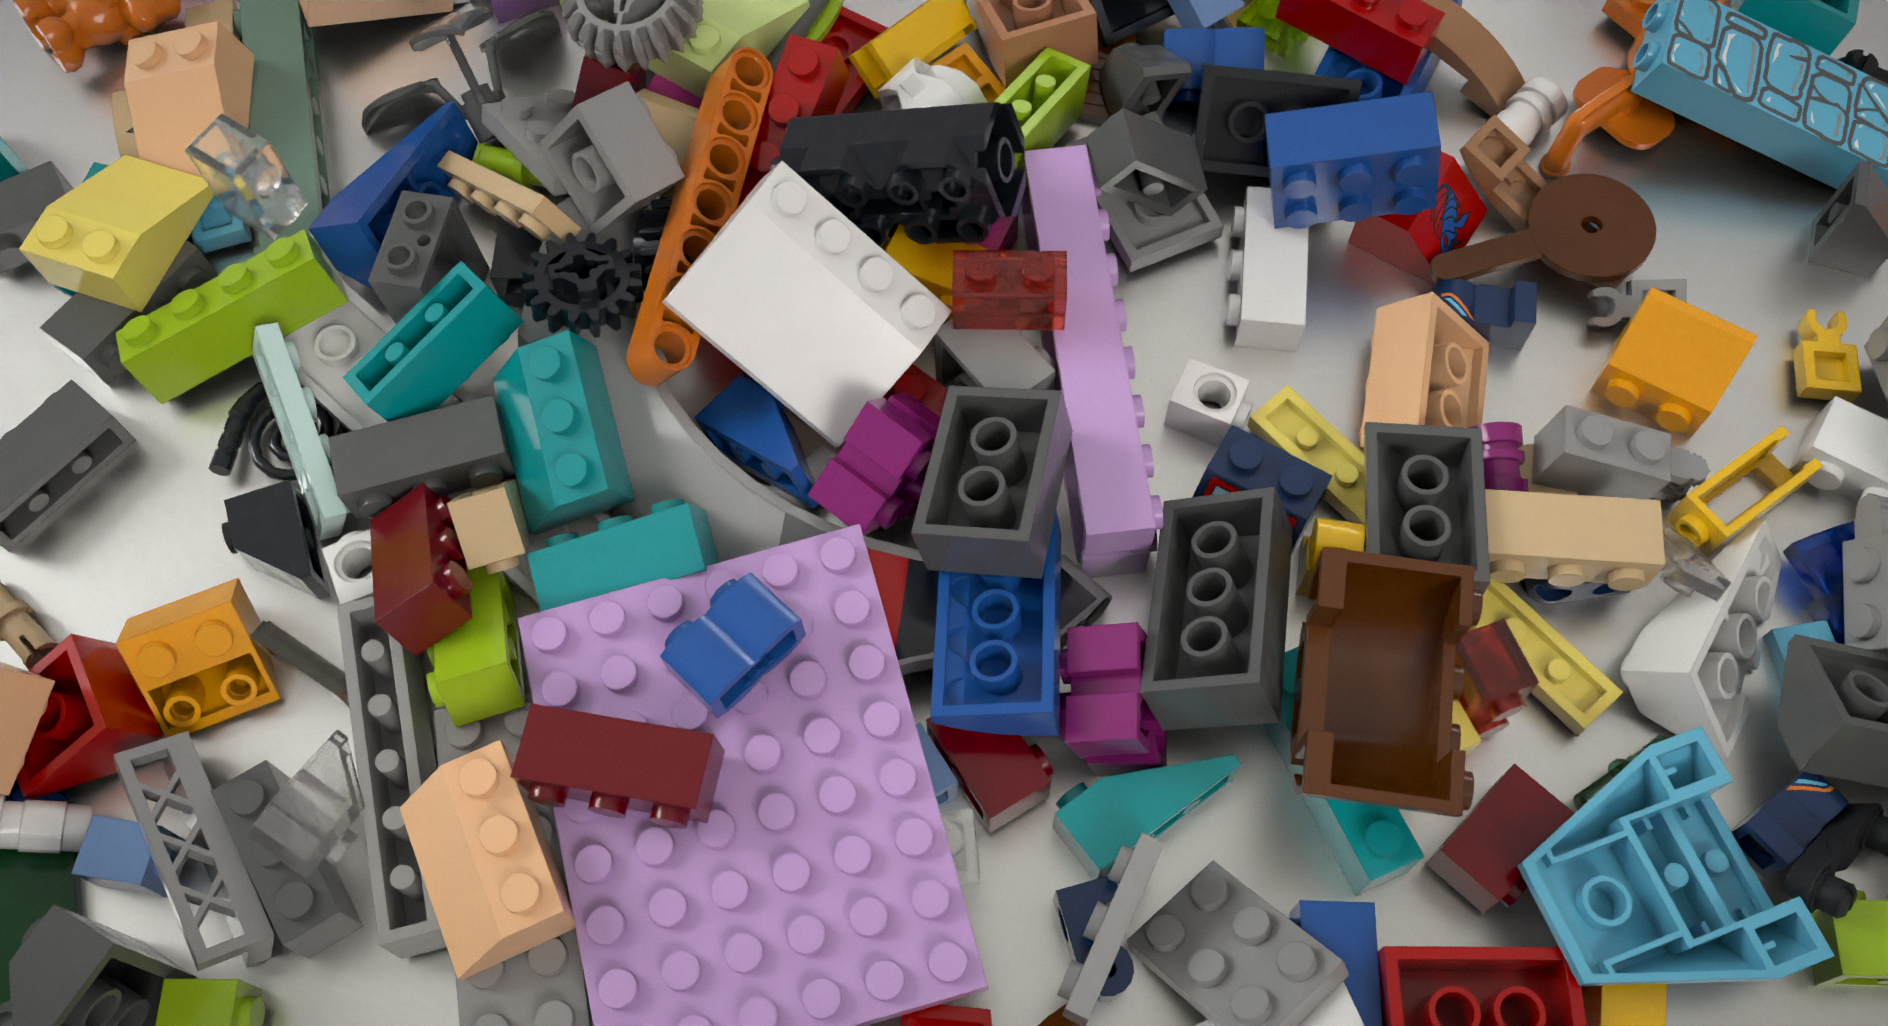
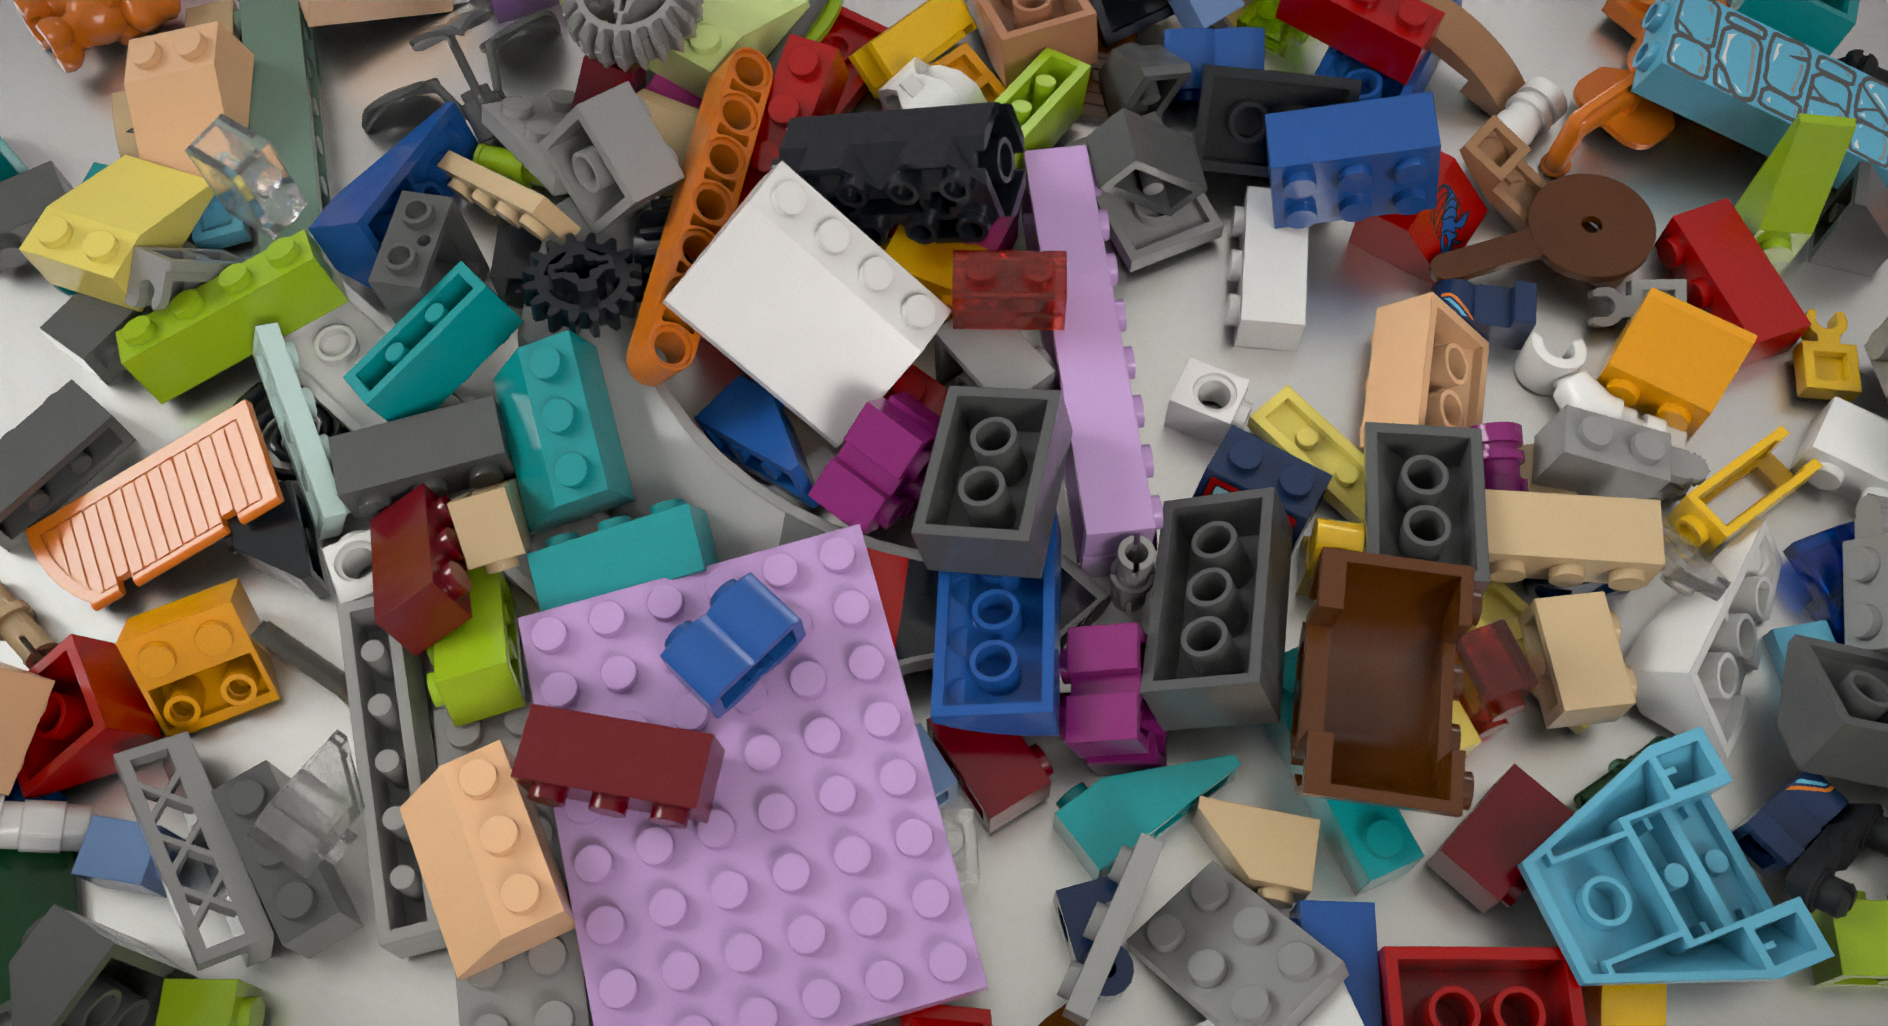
(159, 509): none -> piece
(164, 272): none -> light grey hinge
(1132, 573): none -> light grey pin
(1261, 847): none -> tan slope
(1560, 377): none -> white piece
(1577, 660): none -> tan brick
(1732, 277): none -> red brick
(1794, 184): none -> lime slope

